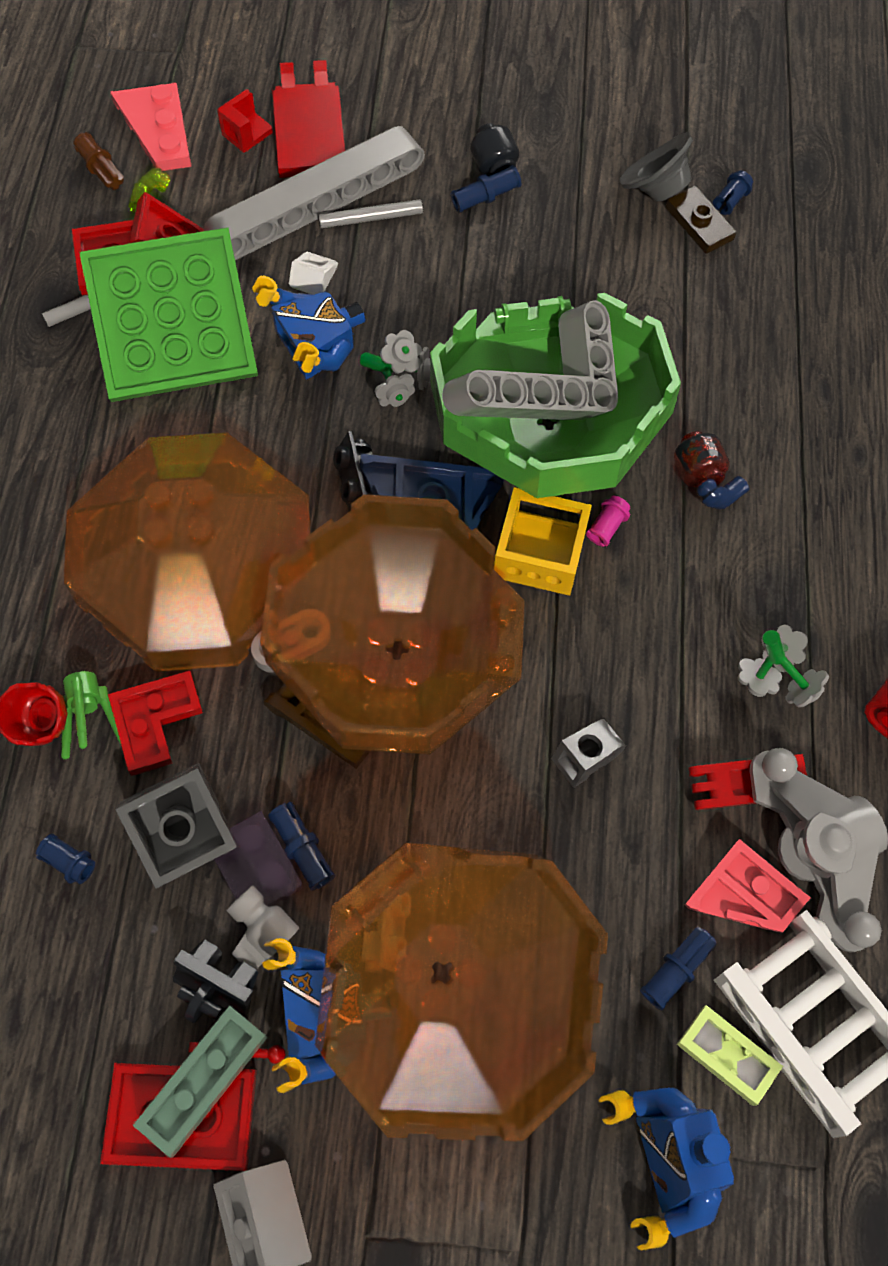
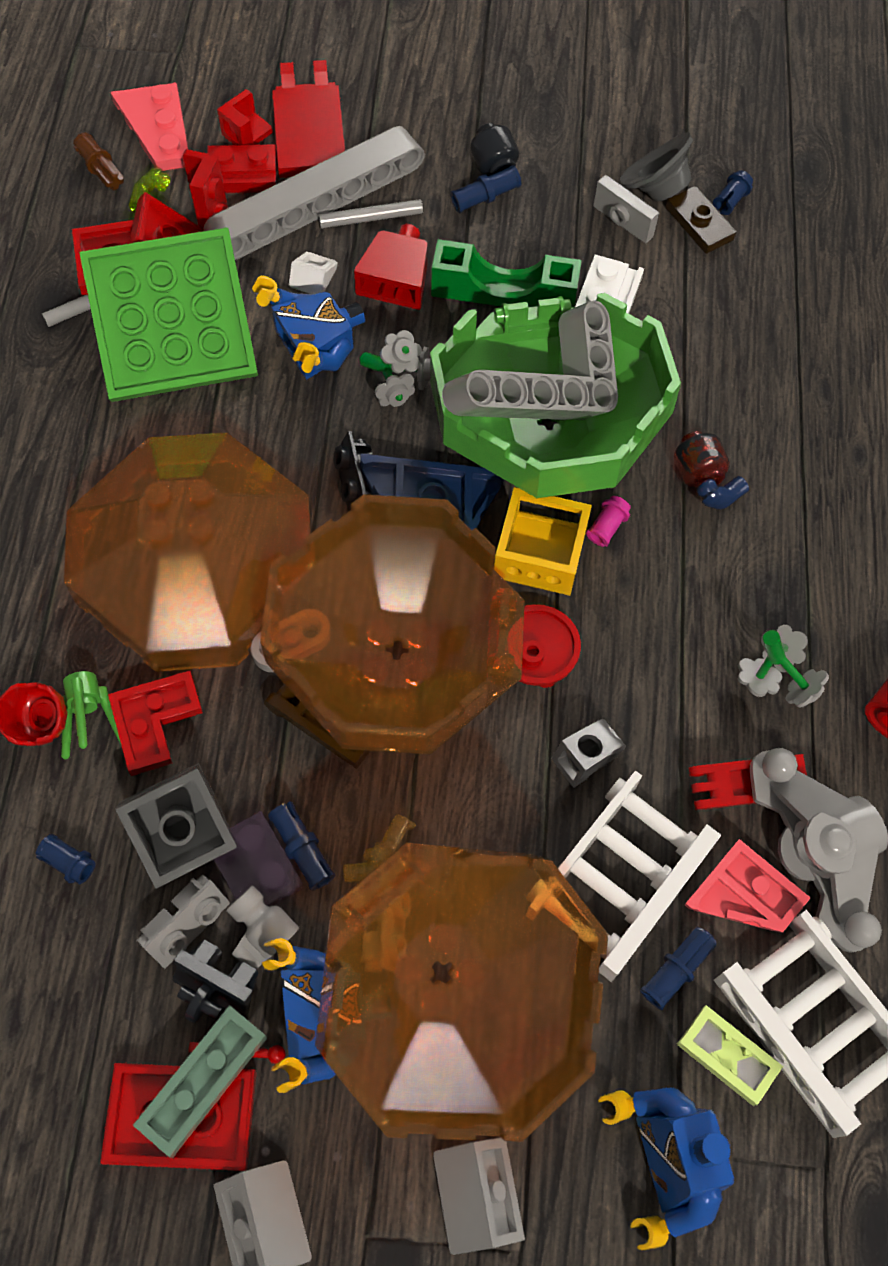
(168, 934): none -> light grey hinge
(205, 184): none -> red bracket
(246, 167): none -> red plate
(380, 851): none -> clear yellow piece
(394, 268): none -> torso
(466, 276): none -> green arch
(478, 1196): none -> light grey panel
(549, 646): none -> red piece
(611, 278): none -> white plate
(625, 209): none -> light grey plate
(664, 879): none -> white fence

